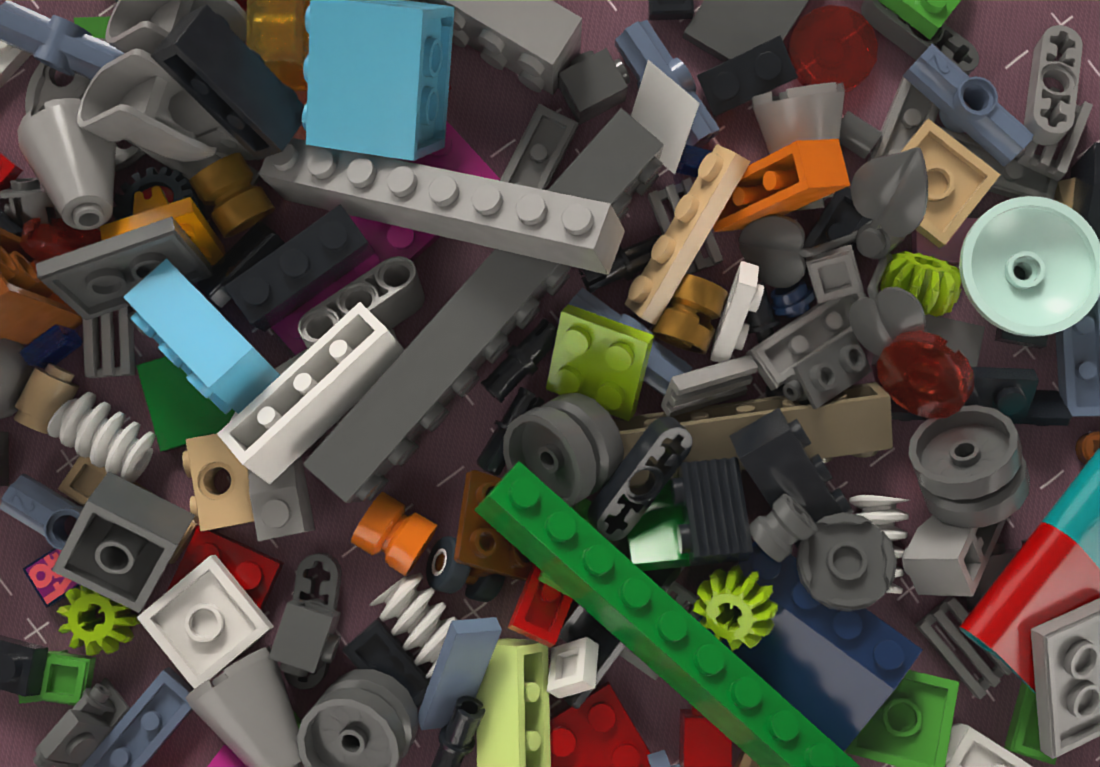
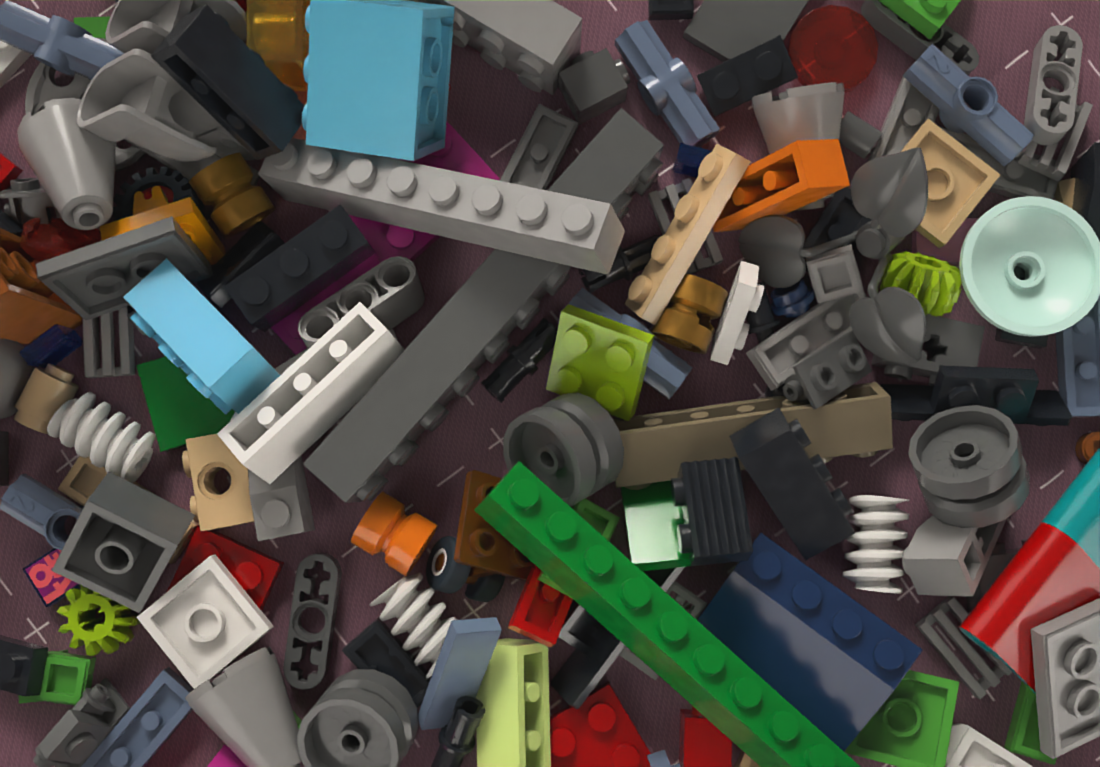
(305, 638): dark grey brick -> none
(492, 456): black axle -> none
(573, 668): white plate -> none
(638, 459): black beam -> none
(665, 112): white sticker -> none
(708, 385): light grey tile -> none
(732, 589): lime gear -> none
(782, 527): dark grey wheel -> none
(846, 562): dark grey tile -> none
(925, 375): clear red tile -> none

